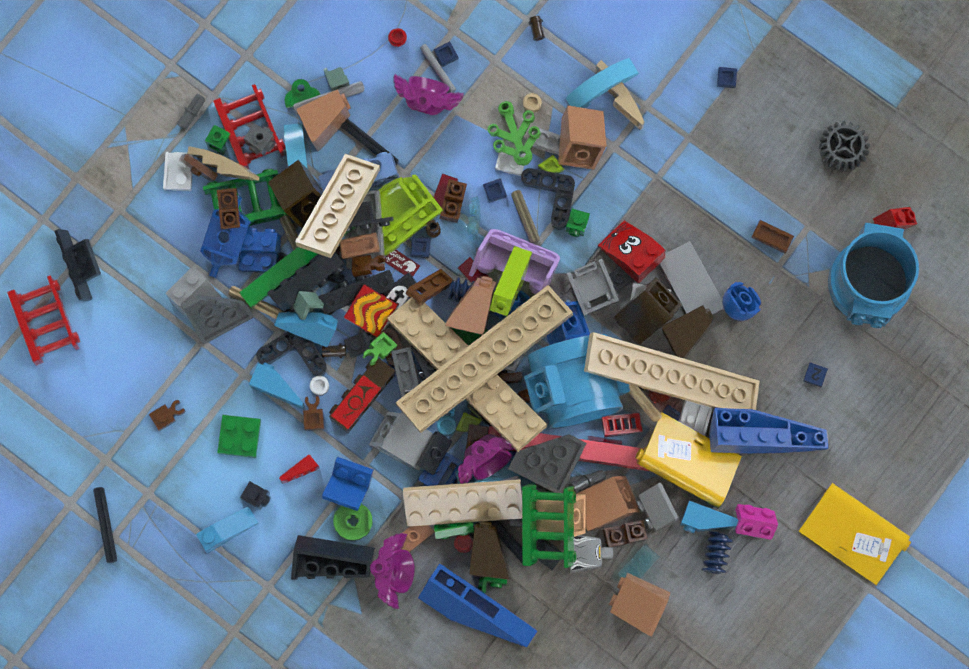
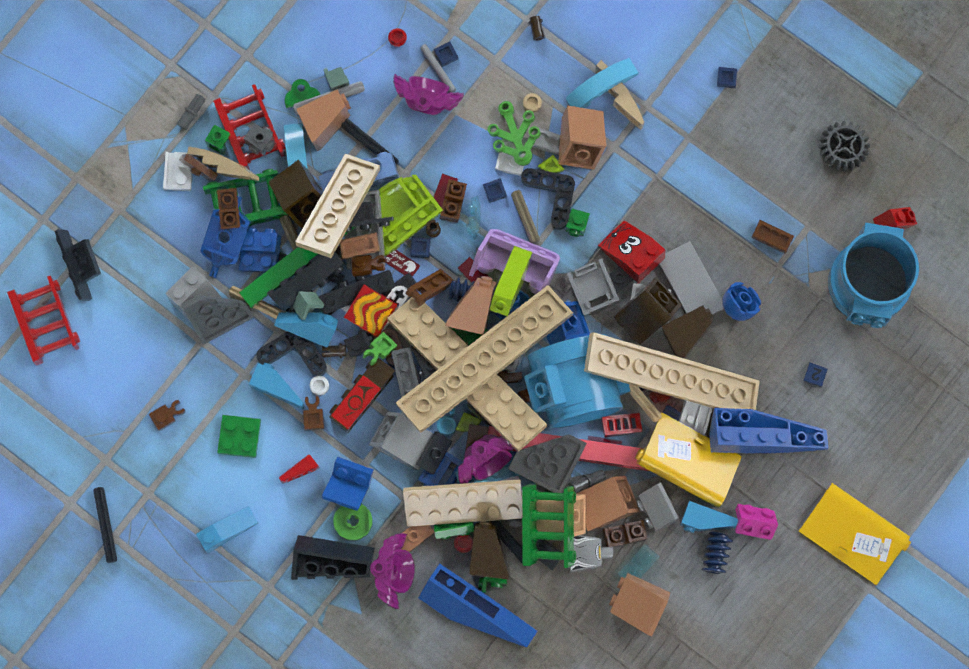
(256, 495): black bracket -> none

